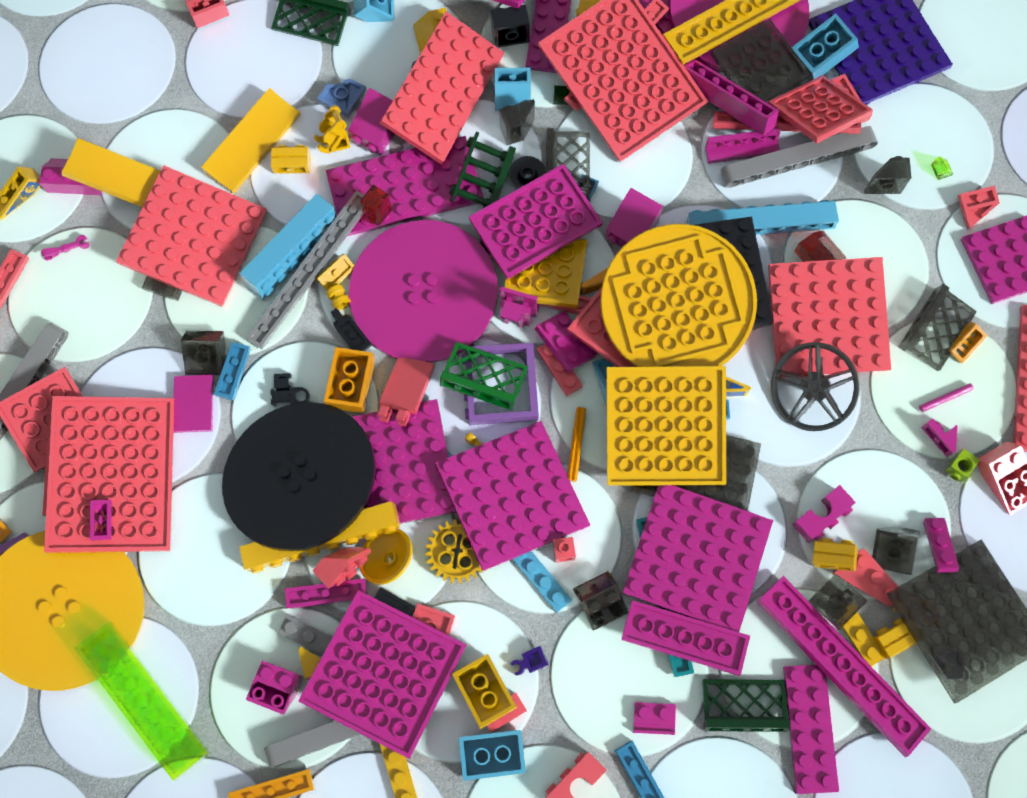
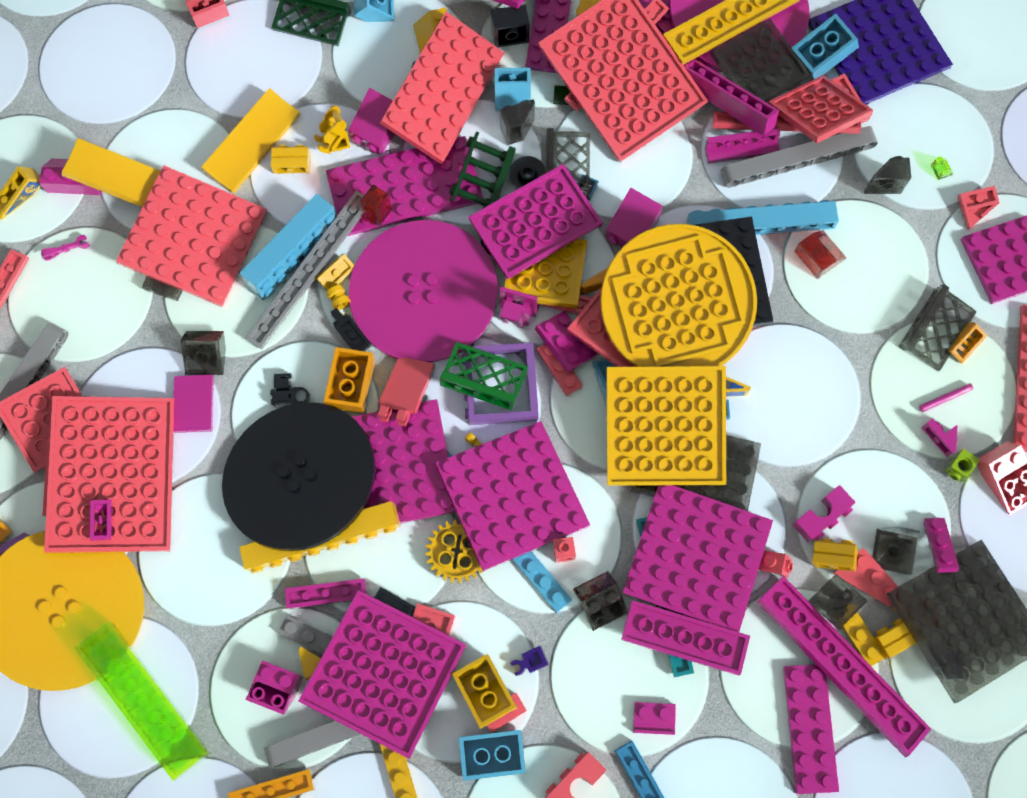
(232, 371): dark azure plate -> none
(341, 565): coral slope -> none
(344, 95): medium blue plate -> none
(384, 549): yellow dish -> none
(576, 444): light orange axle -> none
(745, 724): dark green fence -> none
(776, 563): none -> coral bracket
(815, 386): dark grey wheel -> none
(833, 305): coral plate -> none

